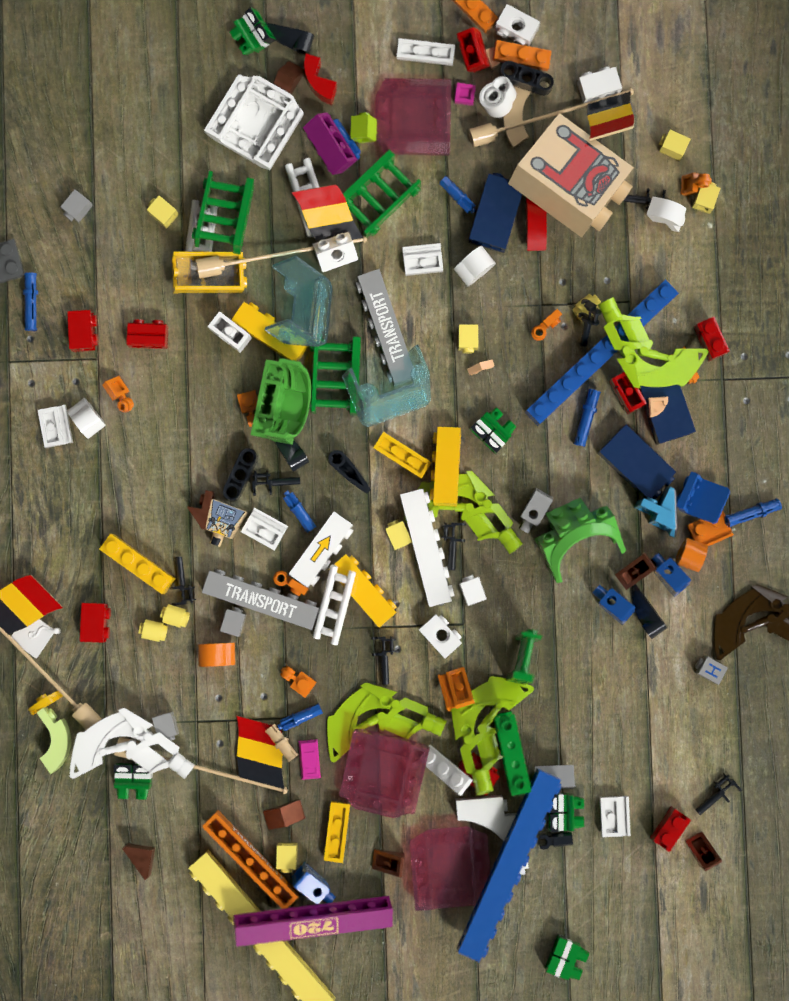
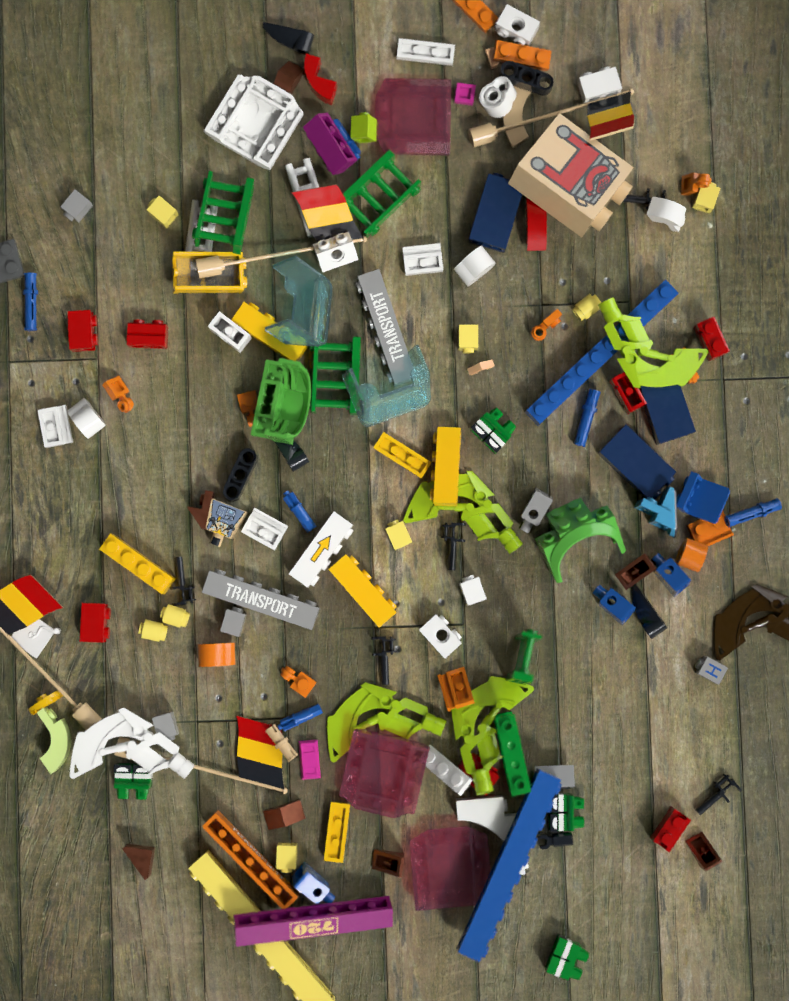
(253, 30): green hips -> none
(274, 482): black piece -> none
(296, 587): orange plate -> none
(324, 611): white bar -> none
(349, 471): black piece -> none
(426, 547): white brick -> none
(461, 198): blue piece -> none
(473, 50): red brick -> none
(588, 320): black piece -> none
(615, 816): white plate -> none
(656, 405): light nougat tile -> none
(674, 144): light yellow brick -> none

